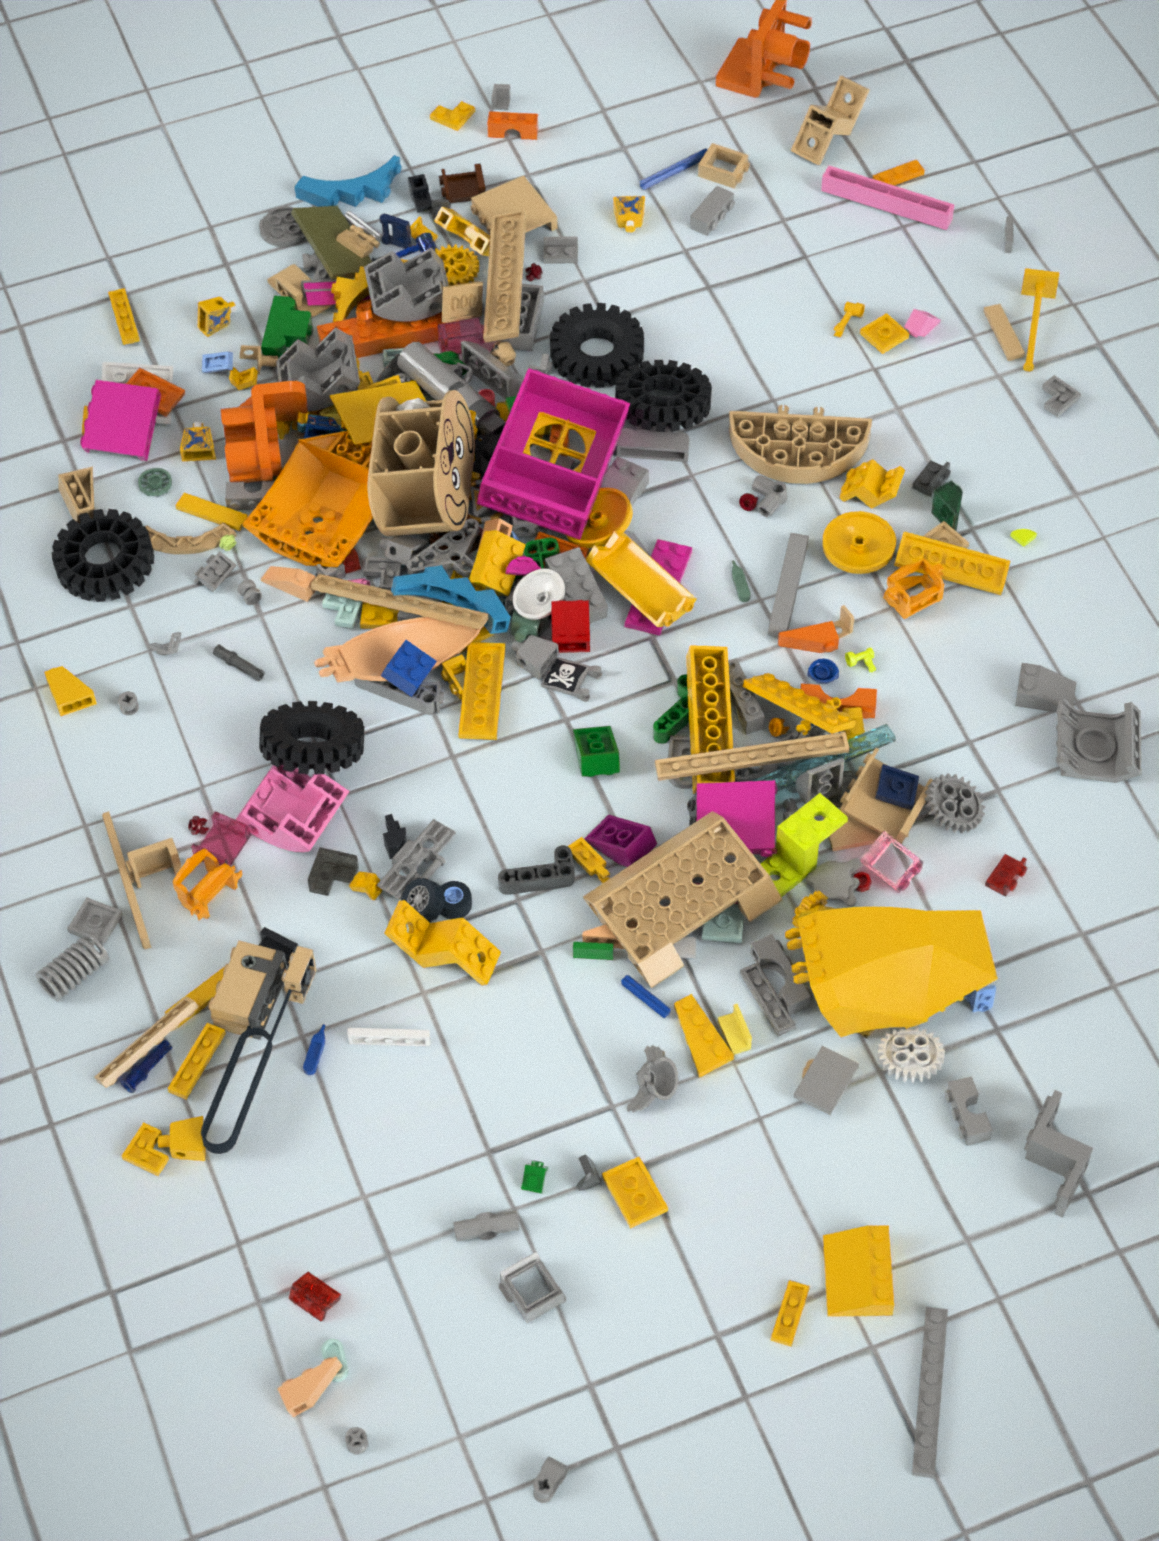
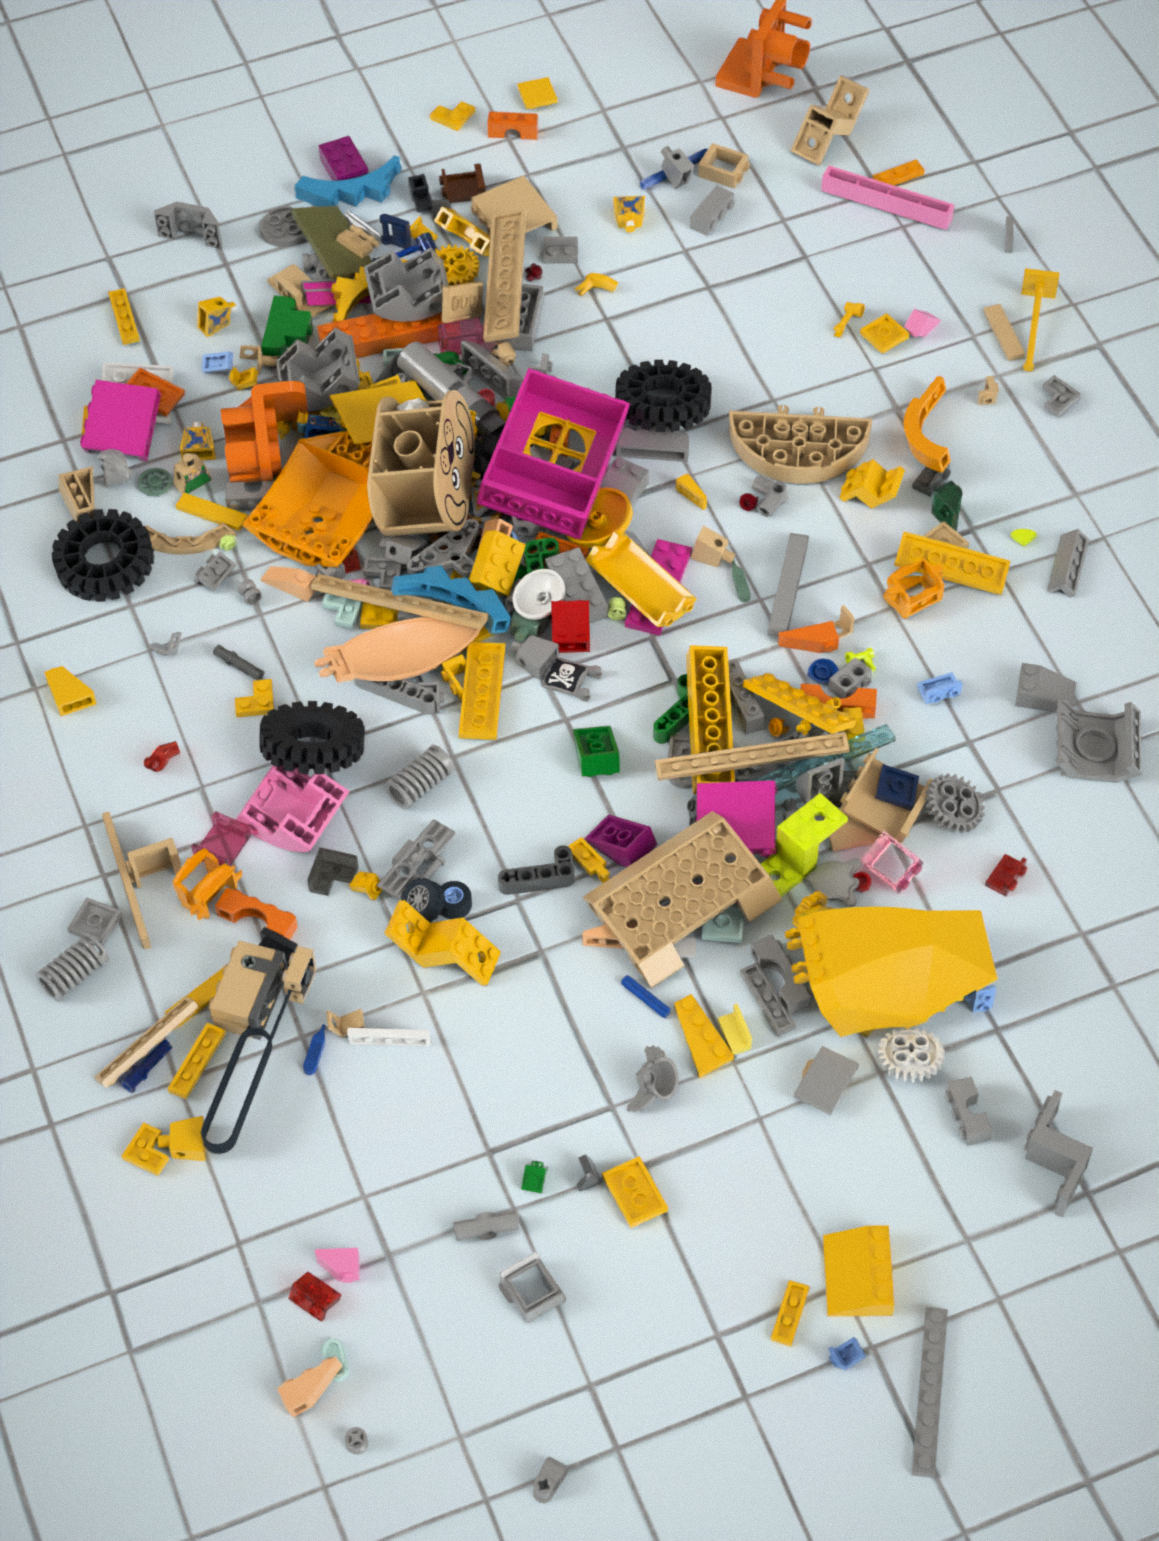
(114, 467): none -> light grey hair
(128, 703): light grey wheel -> none
(161, 756): none -> clear red arm
(188, 219): none -> light grey slope
(190, 474): none -> tan torso
(196, 825): dark red plate -> none
(235, 905): none -> orange arch
(259, 703): none -> yellow plate
(340, 1263): none -> bright pink slope
(342, 159): none -> magenta brick
(351, 1020): none -> tan bracket
(364, 310): orange beam -> none
(395, 837): black brick -> none
(408, 668): blue brick -> none
(419, 776): none -> light grey piece
(501, 97): light grey panel -> none
(521, 566): dark pink tile -> none
(537, 93): none -> yellow tile
(581, 326): black tyre -> none
(590, 950): green tile -> none
(596, 280): none -> yellow arm
(617, 608): none -> yellowish green wheel
(676, 166): none -> light grey torso
(687, 487): none -> yellow slope
(711, 548): none -> tan torso
(847, 1354): none -> medium blue bracket
(848, 677): none -> light grey brick
(859, 542): yellow dish -> none
(925, 451): none -> light orange arch
(939, 688): none -> light blue bracket
(988, 395): none -> tan bracket
(1068, 562): none -> light grey panel

